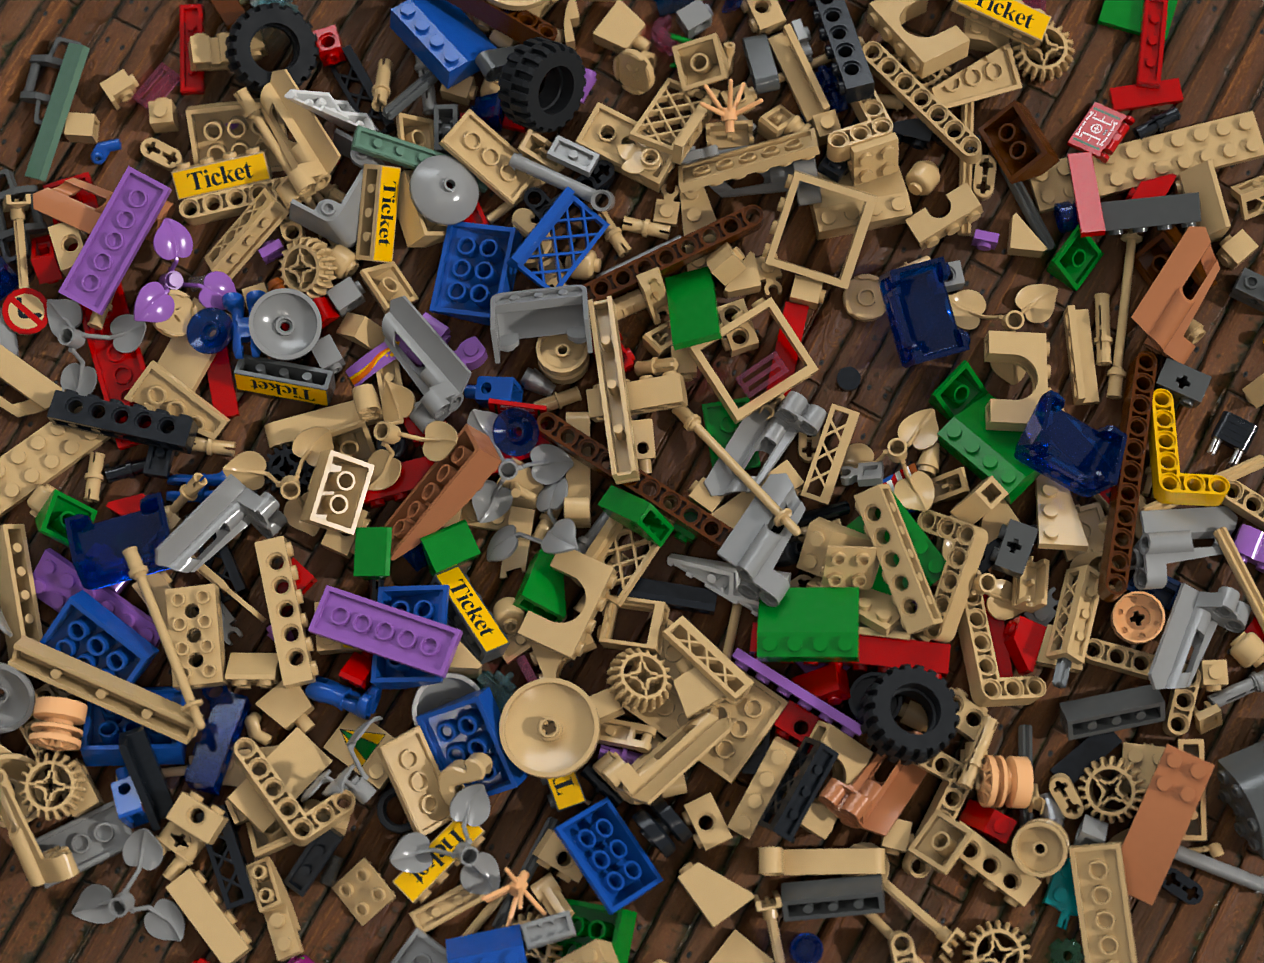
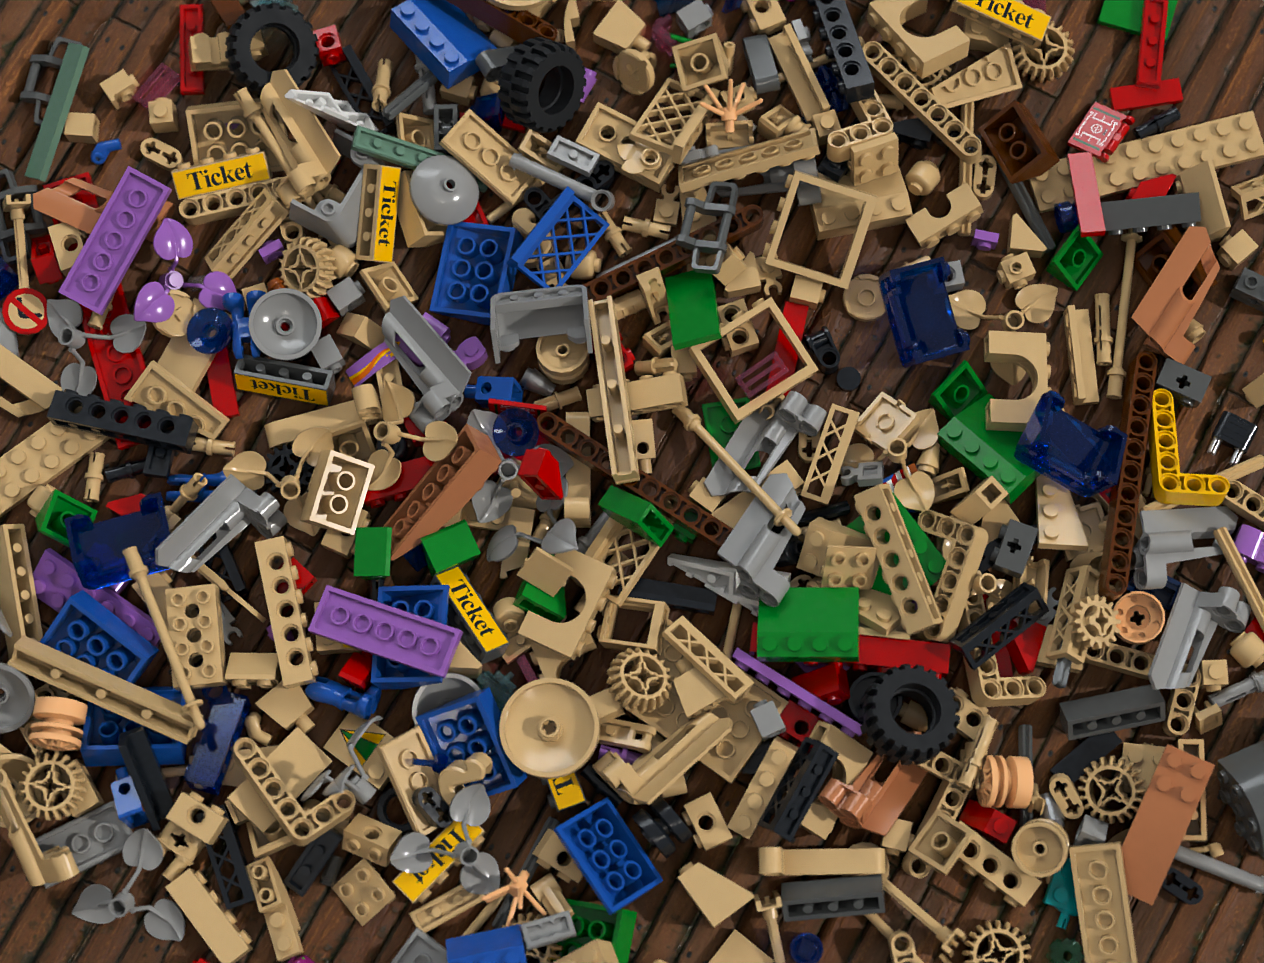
(370, 839): none -> tan brick
(434, 805): none -> black beam
(438, 764): none -> clear blue hand
(541, 473): none -> red slope
(545, 571): none -> tan piece
(713, 209): none -> dark grey bar
(767, 719): none -> light grey brick
(821, 346): none -> black piece
(885, 421): none -> tan plate
(998, 617): none -> black fence
(1015, 271): none -> tan brick
(1094, 622): none -> tan gear

